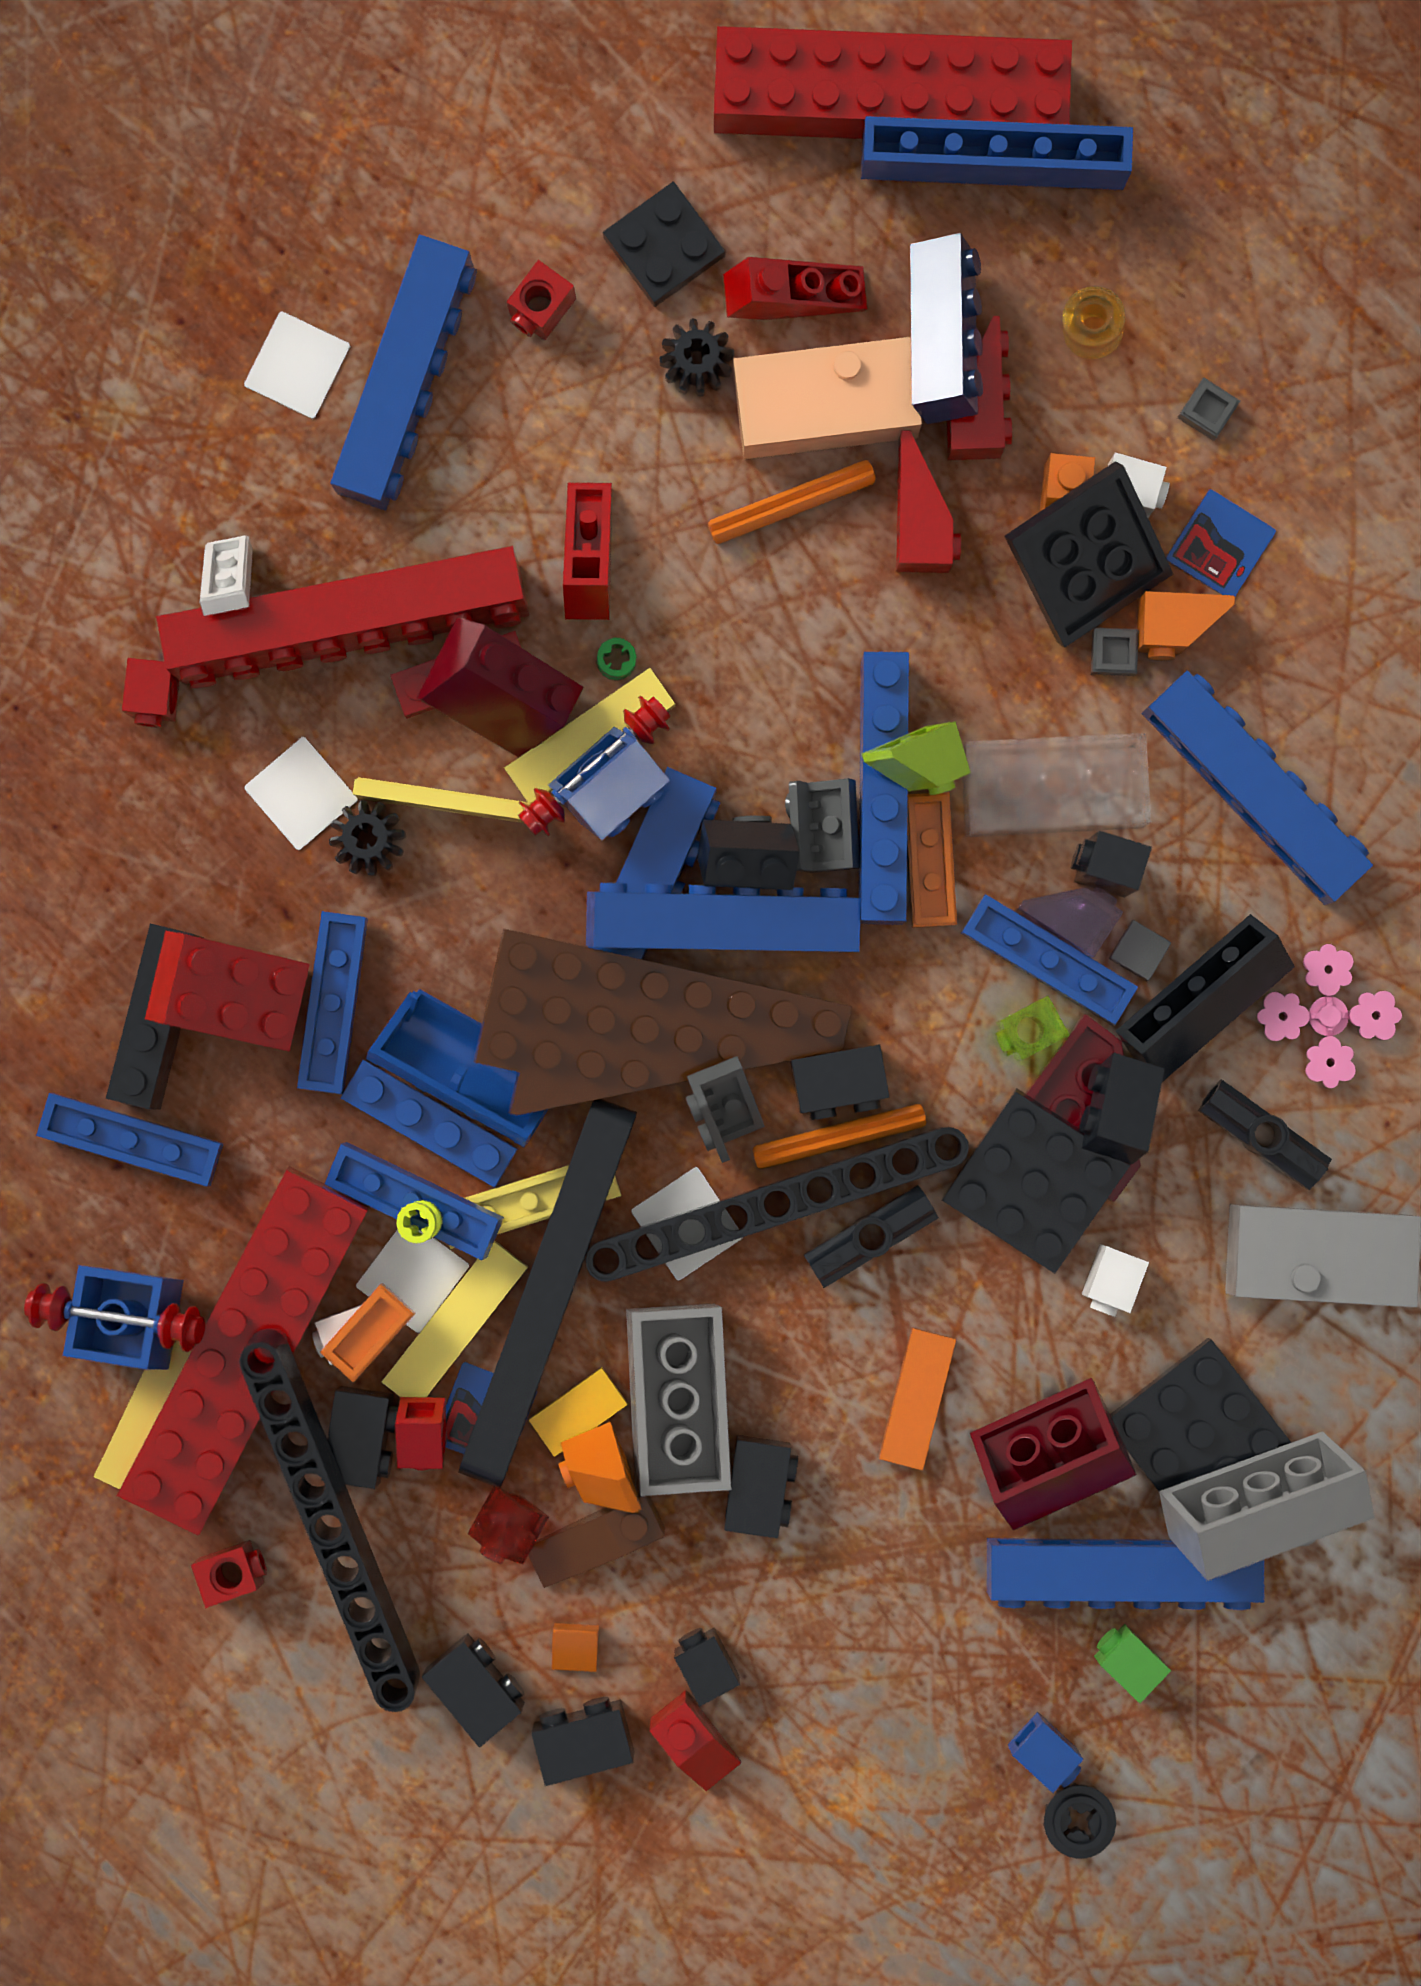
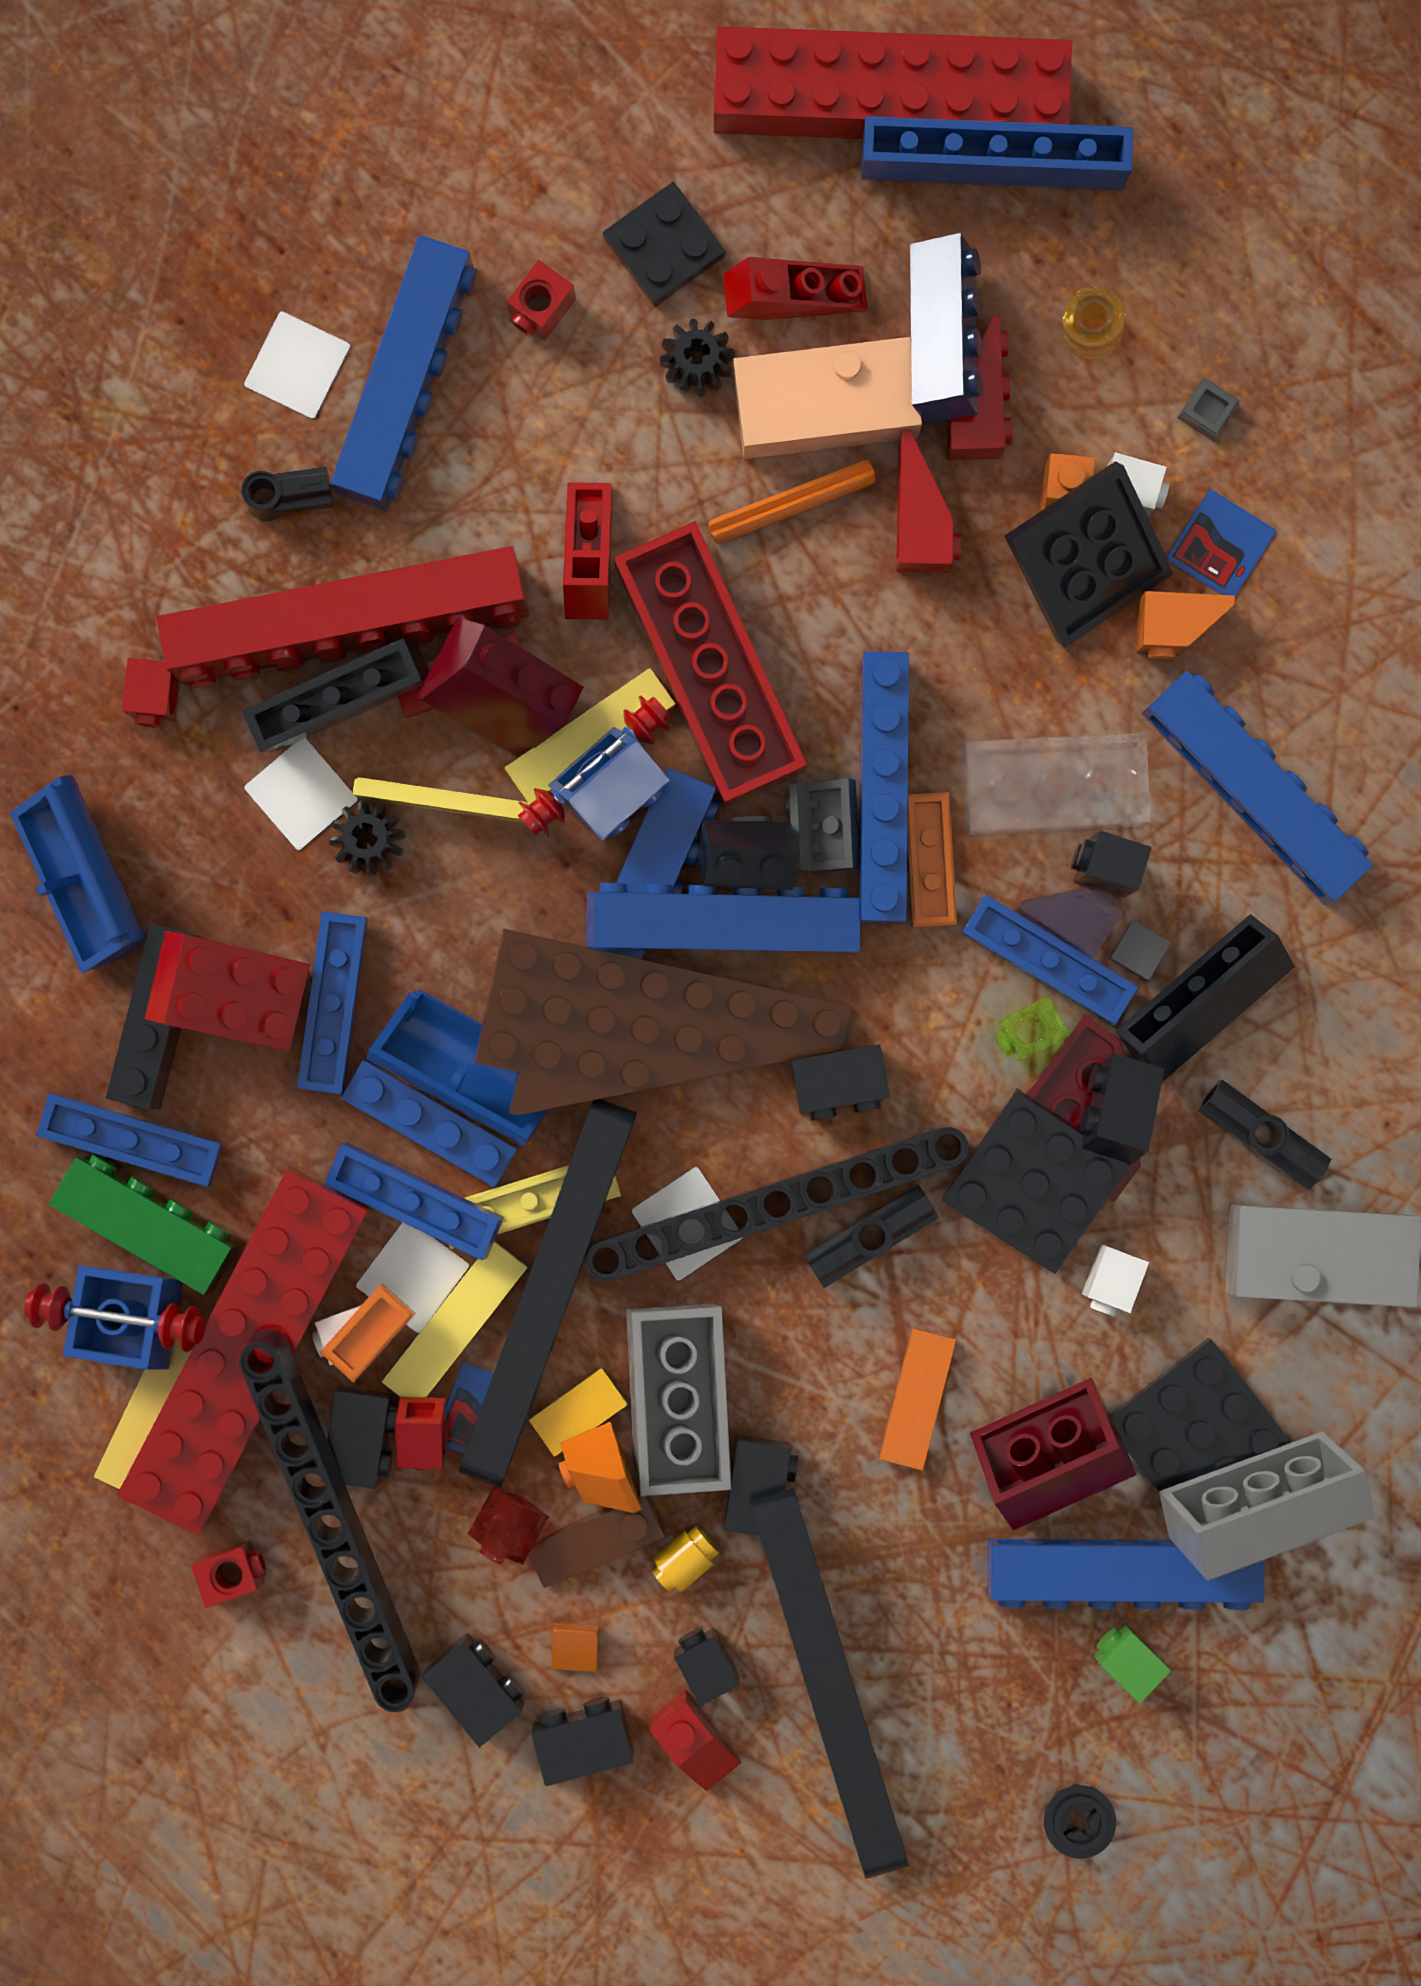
(77, 875): none -> blue container
(145, 1224): none -> green brick
(226, 575): white tile -> none
(293, 492): none -> black piece
(337, 695): none -> black brick
(427, 1211): neon yellow bush -> none
(605, 651): green bush -> none
(685, 1559): none -> yellow brick
(710, 664): none -> red brick
(724, 1103): dark grey bracket -> none
(829, 1683): none -> black beam
(839, 1136): orange axle -> none
(922, 759): lime slope -> none
(1046, 1753): blue brick -> none
(1114, 652): dark grey tile -> none
(1329, 1016): bright pink plant -> none

